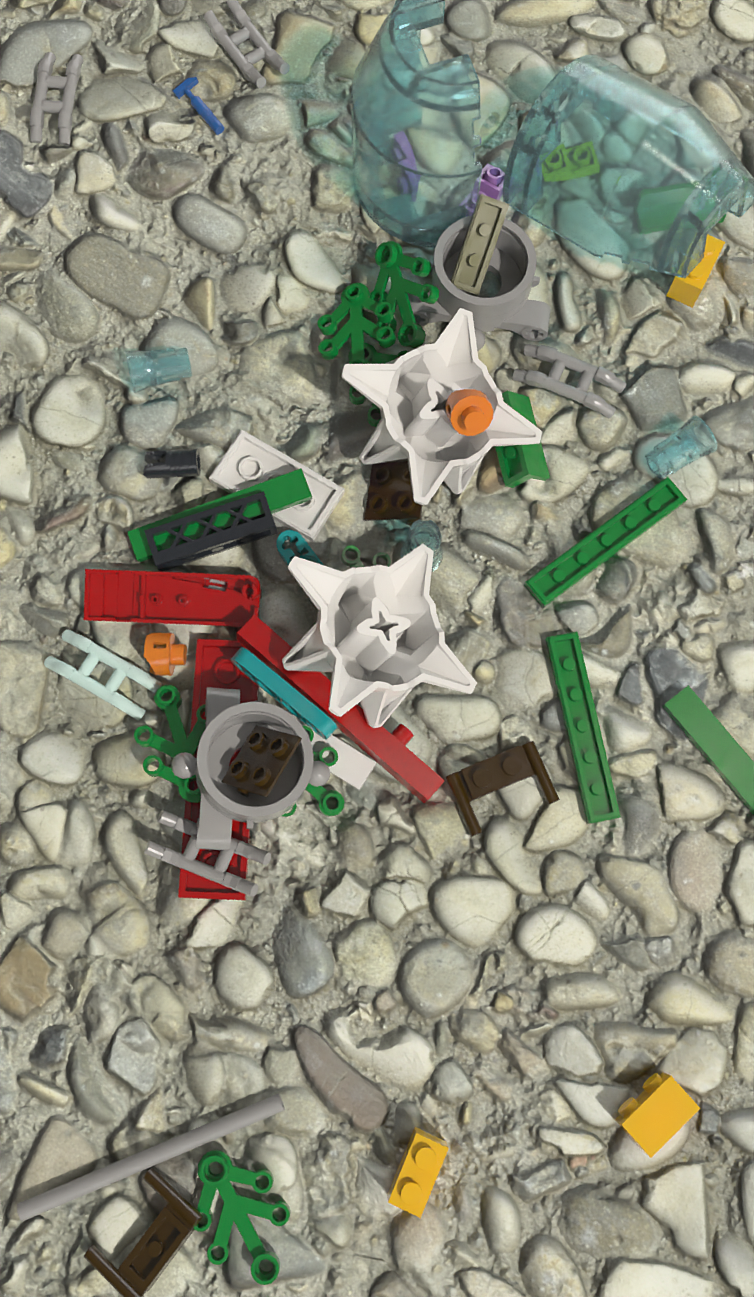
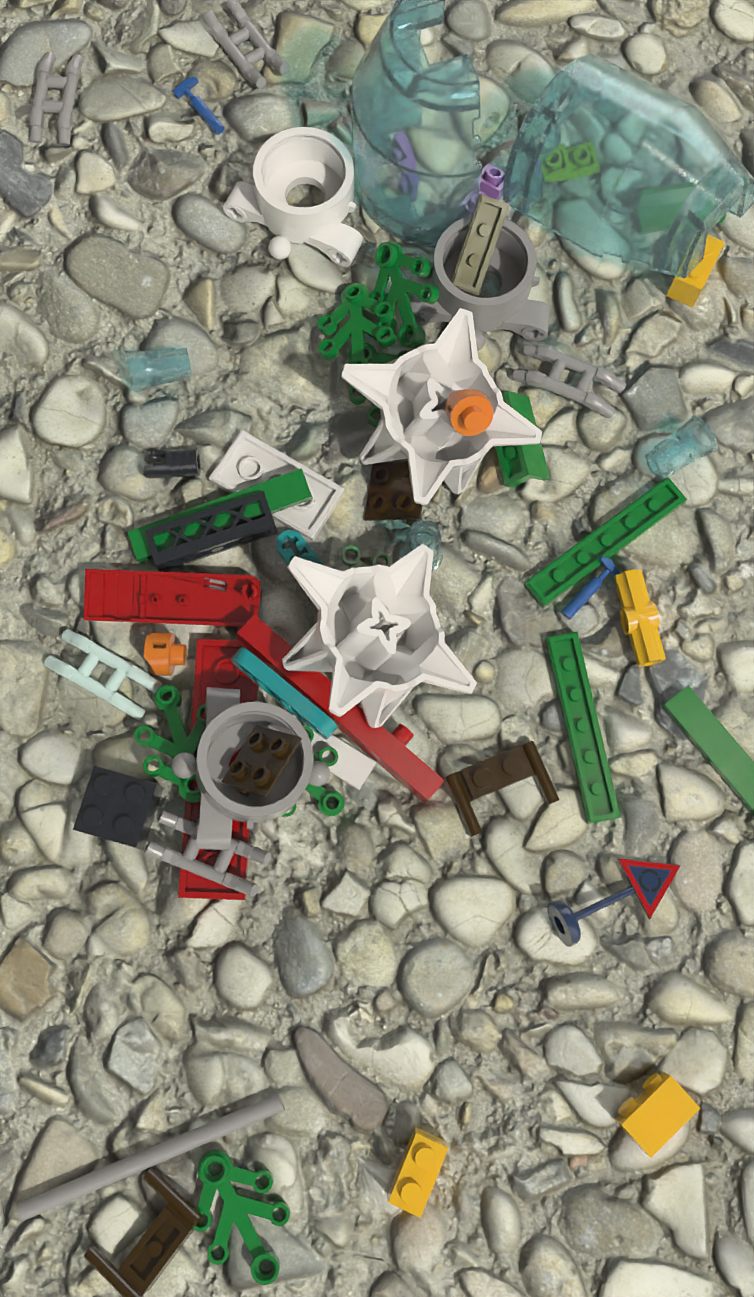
(118, 807): none -> black brick
(294, 159): none -> white piece
(590, 588): none -> blue piece
(639, 618): none -> yellow piece
(647, 881): none -> dark blue piece

